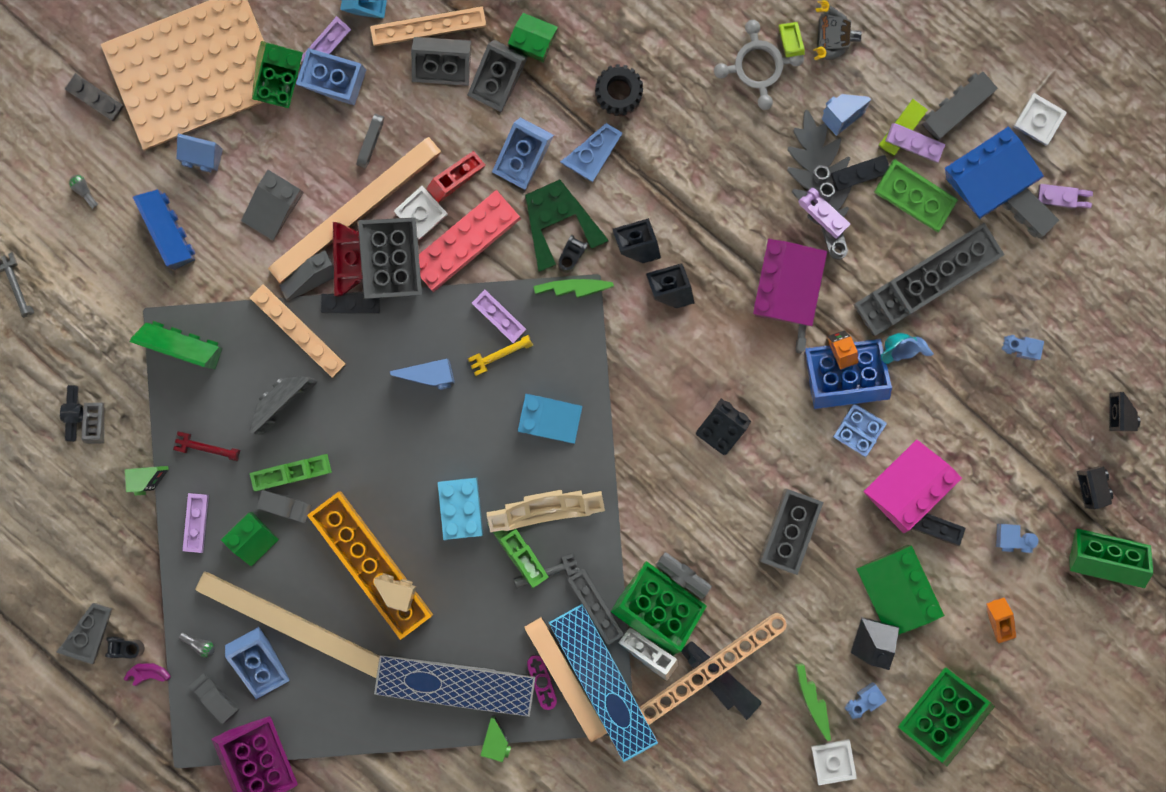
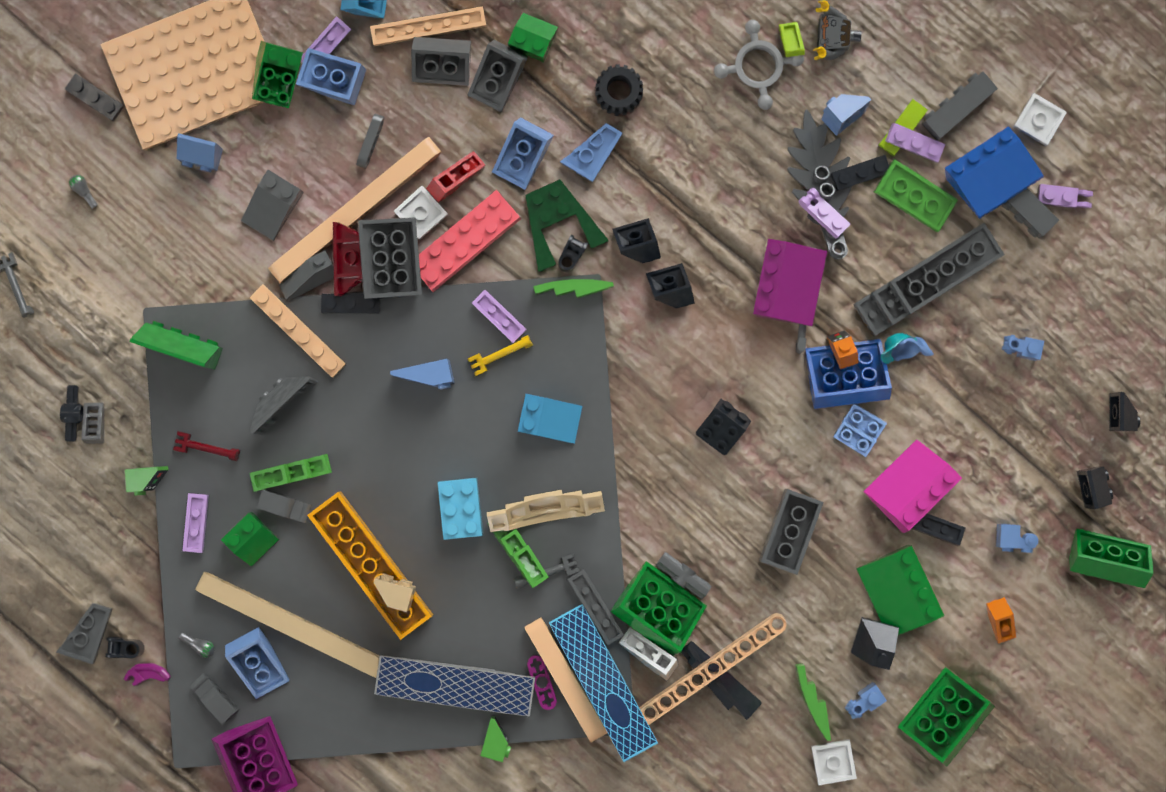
(164, 228): blue slope -> none

